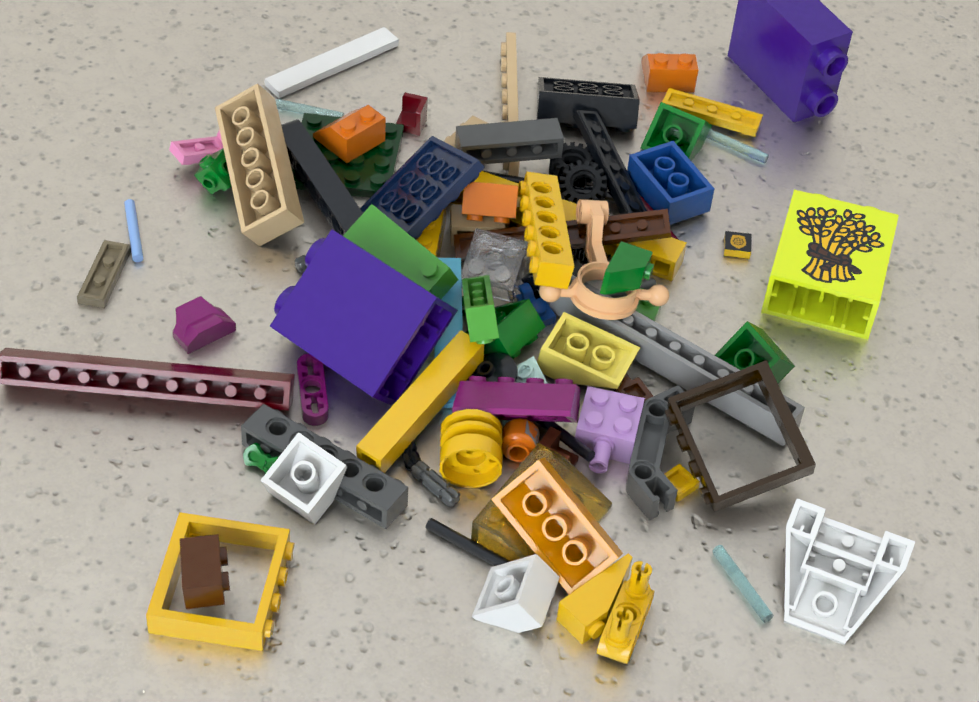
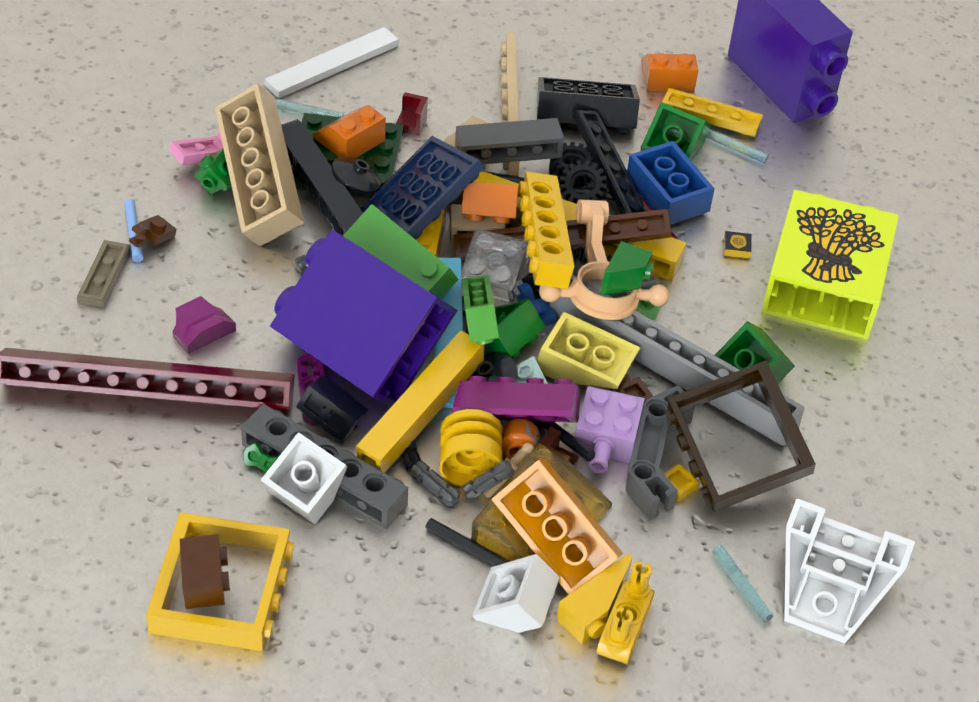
(153, 229): none -> reddish brown plate
(331, 408): none -> black hinge
(356, 175): none -> black dish
(488, 479): none -> dark grey axle
(515, 461): none -> tan piece

